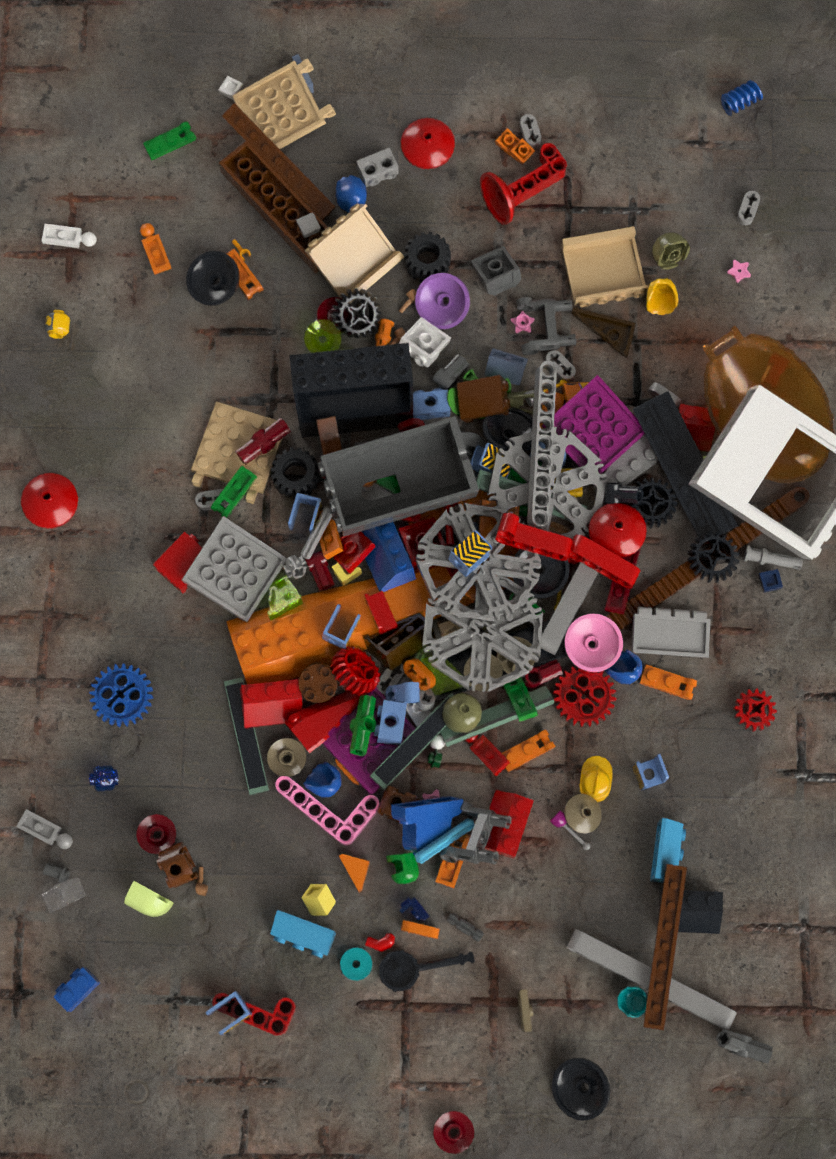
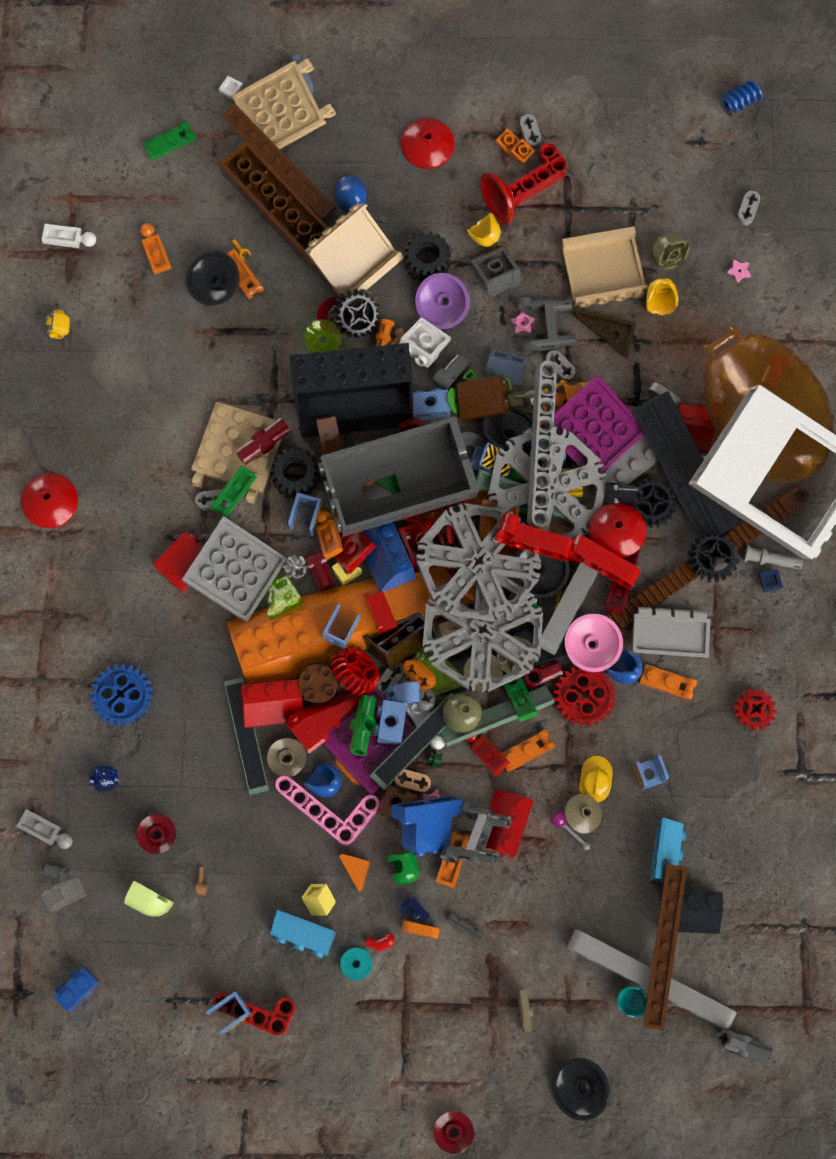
(178, 855): reddish brown brick -> none
(308, 225): light grey tile -> none
(316, 533): light grey axle -> none
(375, 163): light grey brick -> none
(400, 969): black piece -> none
(411, 295): medium nougat hand -> none
(411, 785): none -> light nougat beam
(444, 841): medium azure axle -> none
(470, 553): piece -> none
(486, 231): none -> yellow hair

